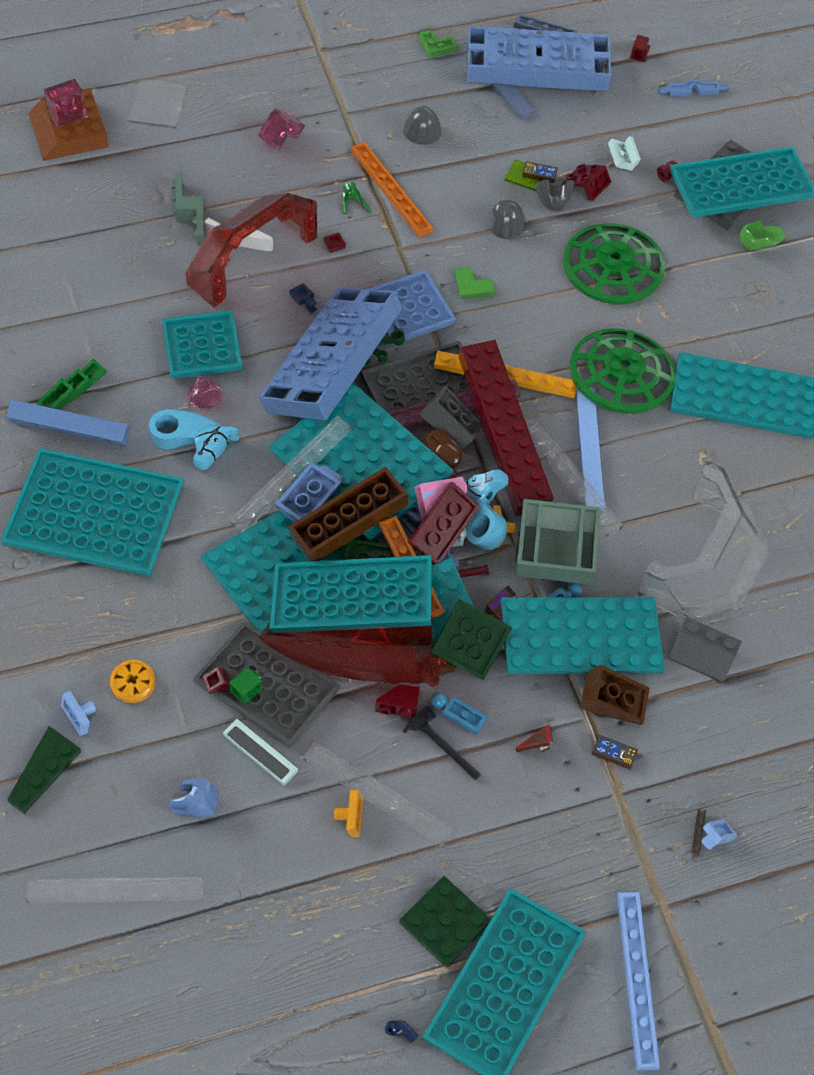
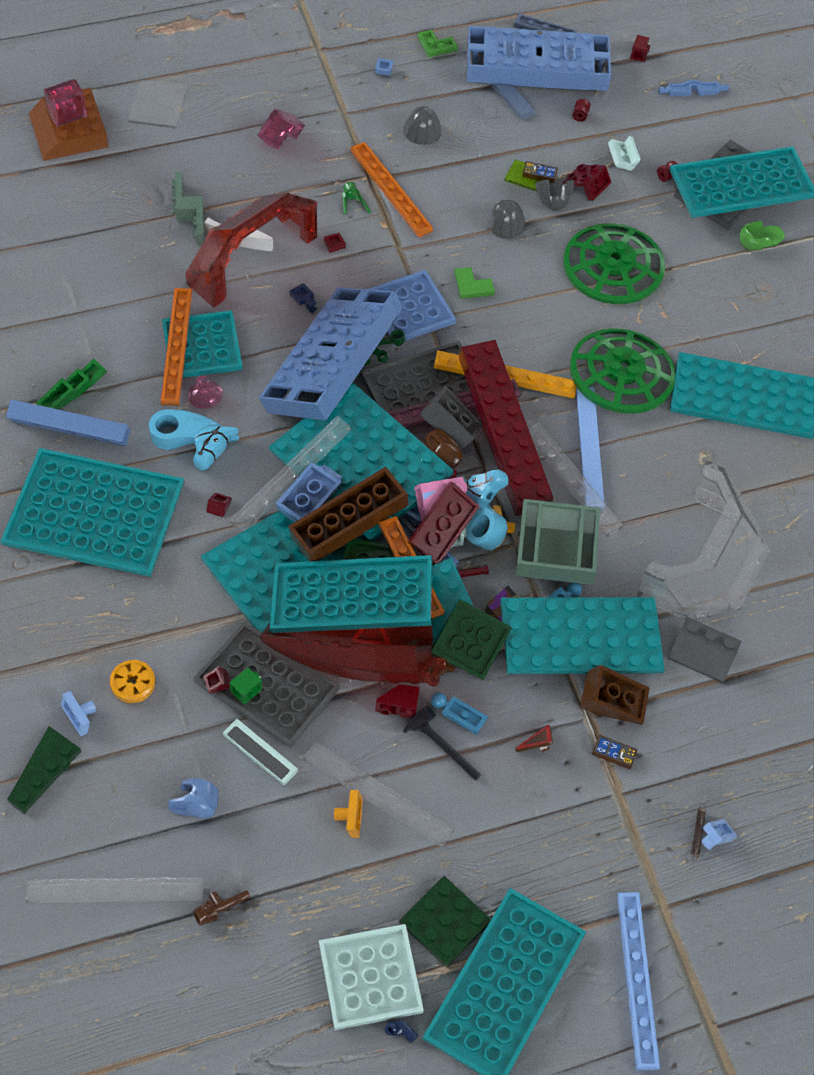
(176, 347): none -> orange tile
(208, 912): none -> reddish brown piece
(218, 504): none -> dark red slope
(370, 977): none -> light aqua plate
(384, 67): none -> medium blue plate
(581, 110): none -> dark red wheel

